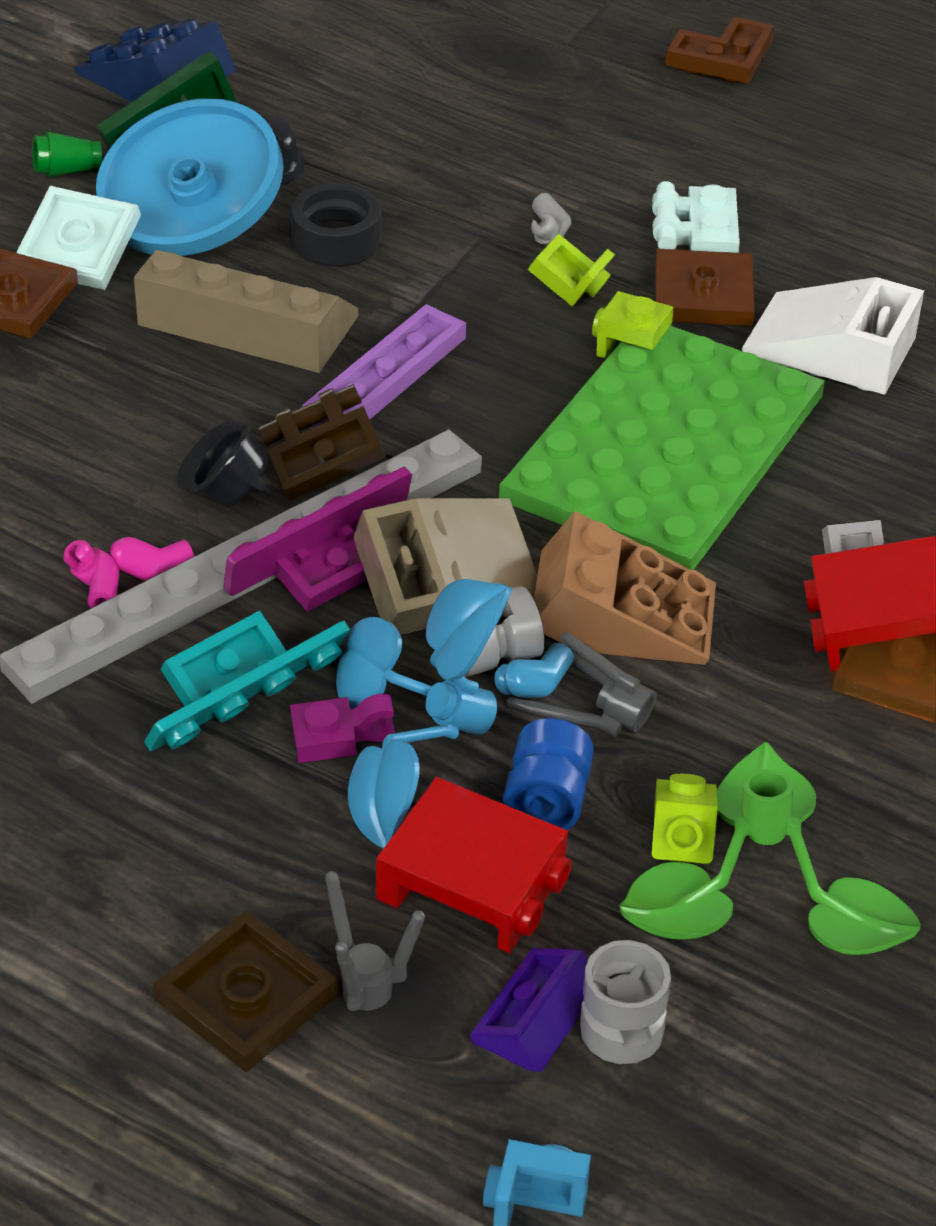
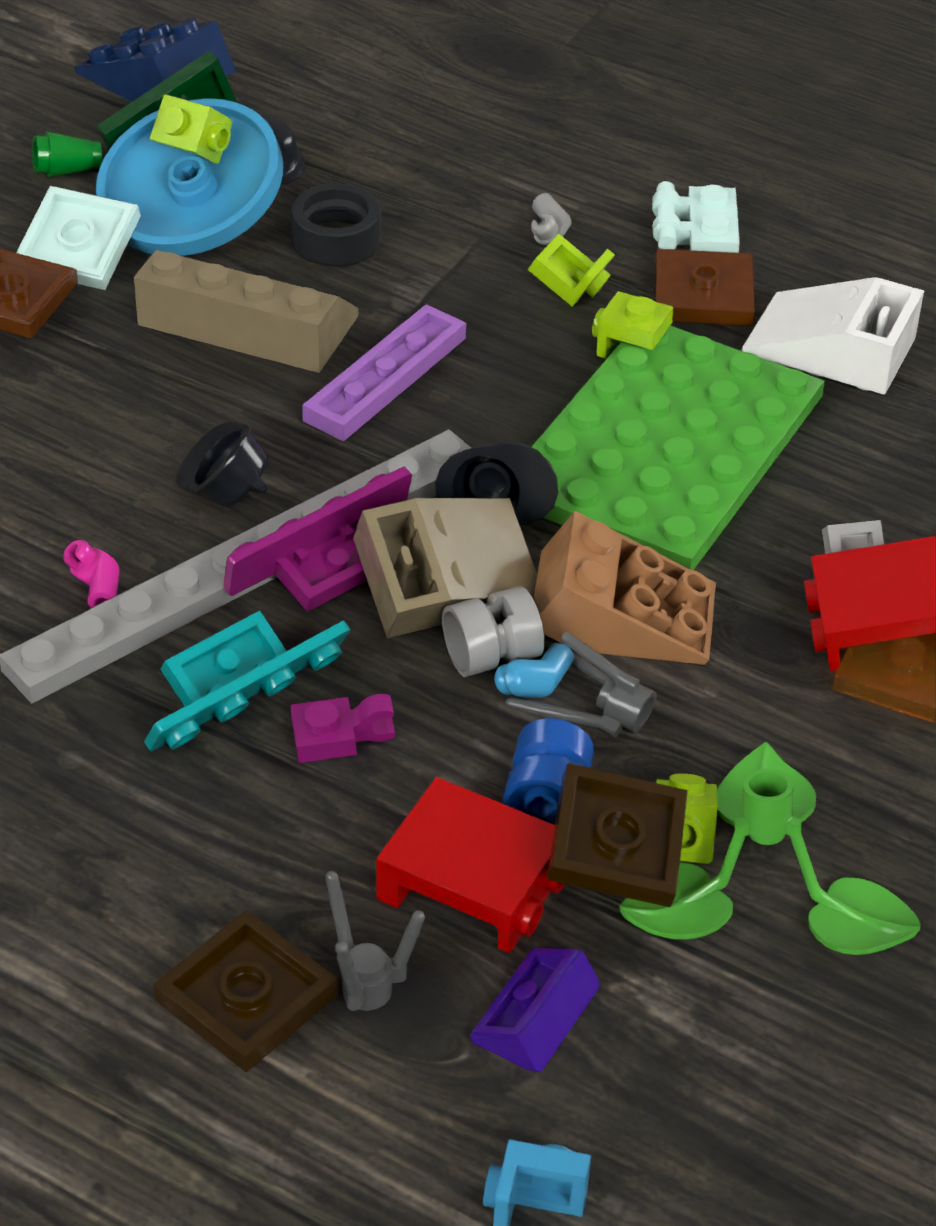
(146, 560): dark pink arm -> none
(191, 128): none -> lime bracket
(324, 451): dark brown plate -> none
(458, 630): dark azure plant -> none
(496, 473): none -> black piece
(618, 835): none -> dark brown plate
(625, 1001): light grey wheel -> none
(730, 57): reddish brown plate -> none

